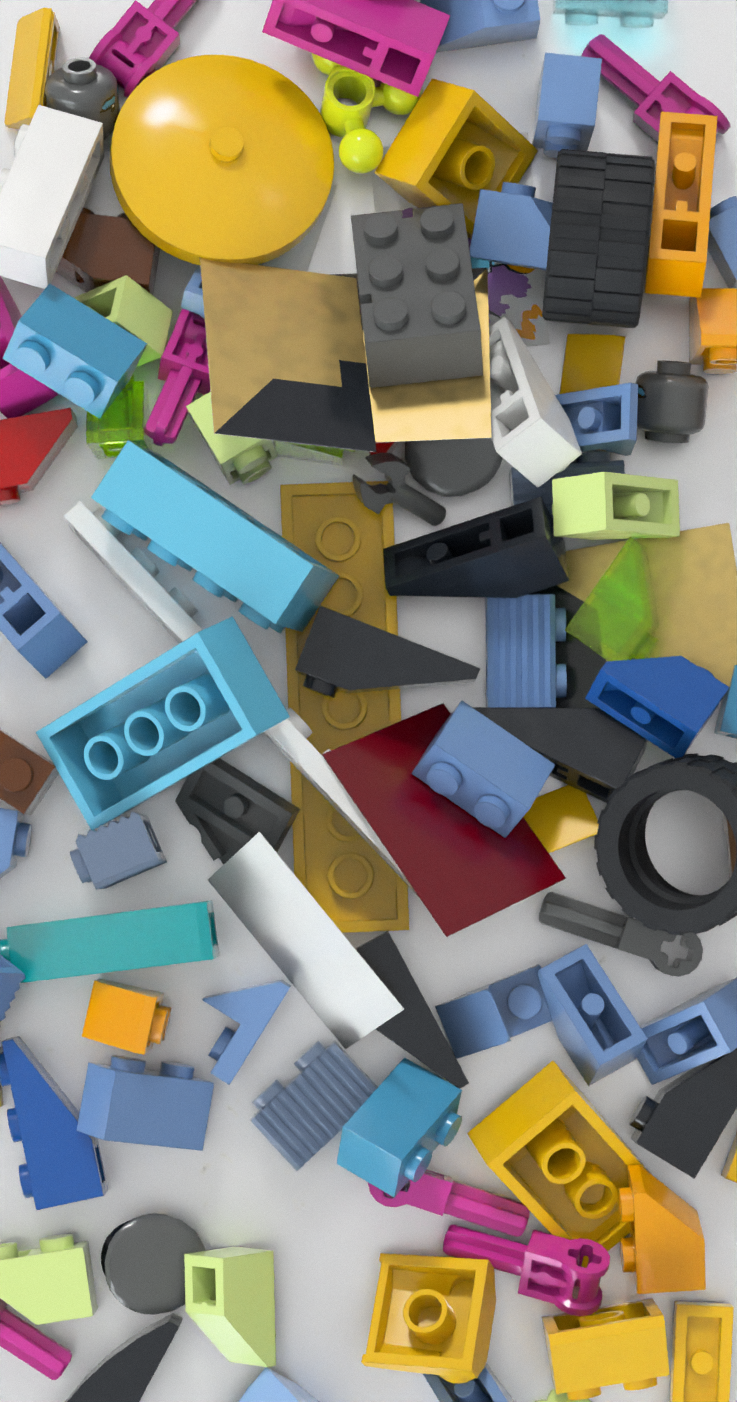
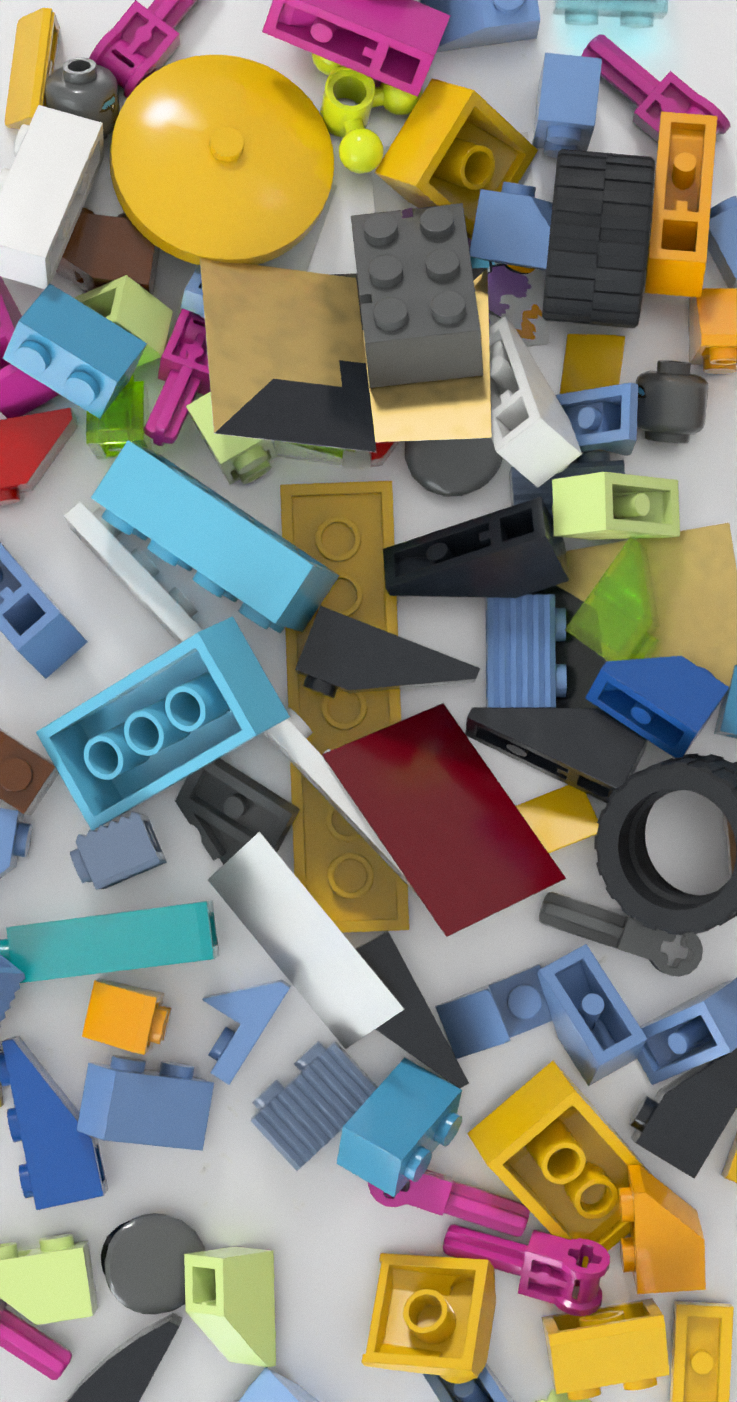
(396, 490): dark grey bar -> none
(483, 769): medium blue brick -> none

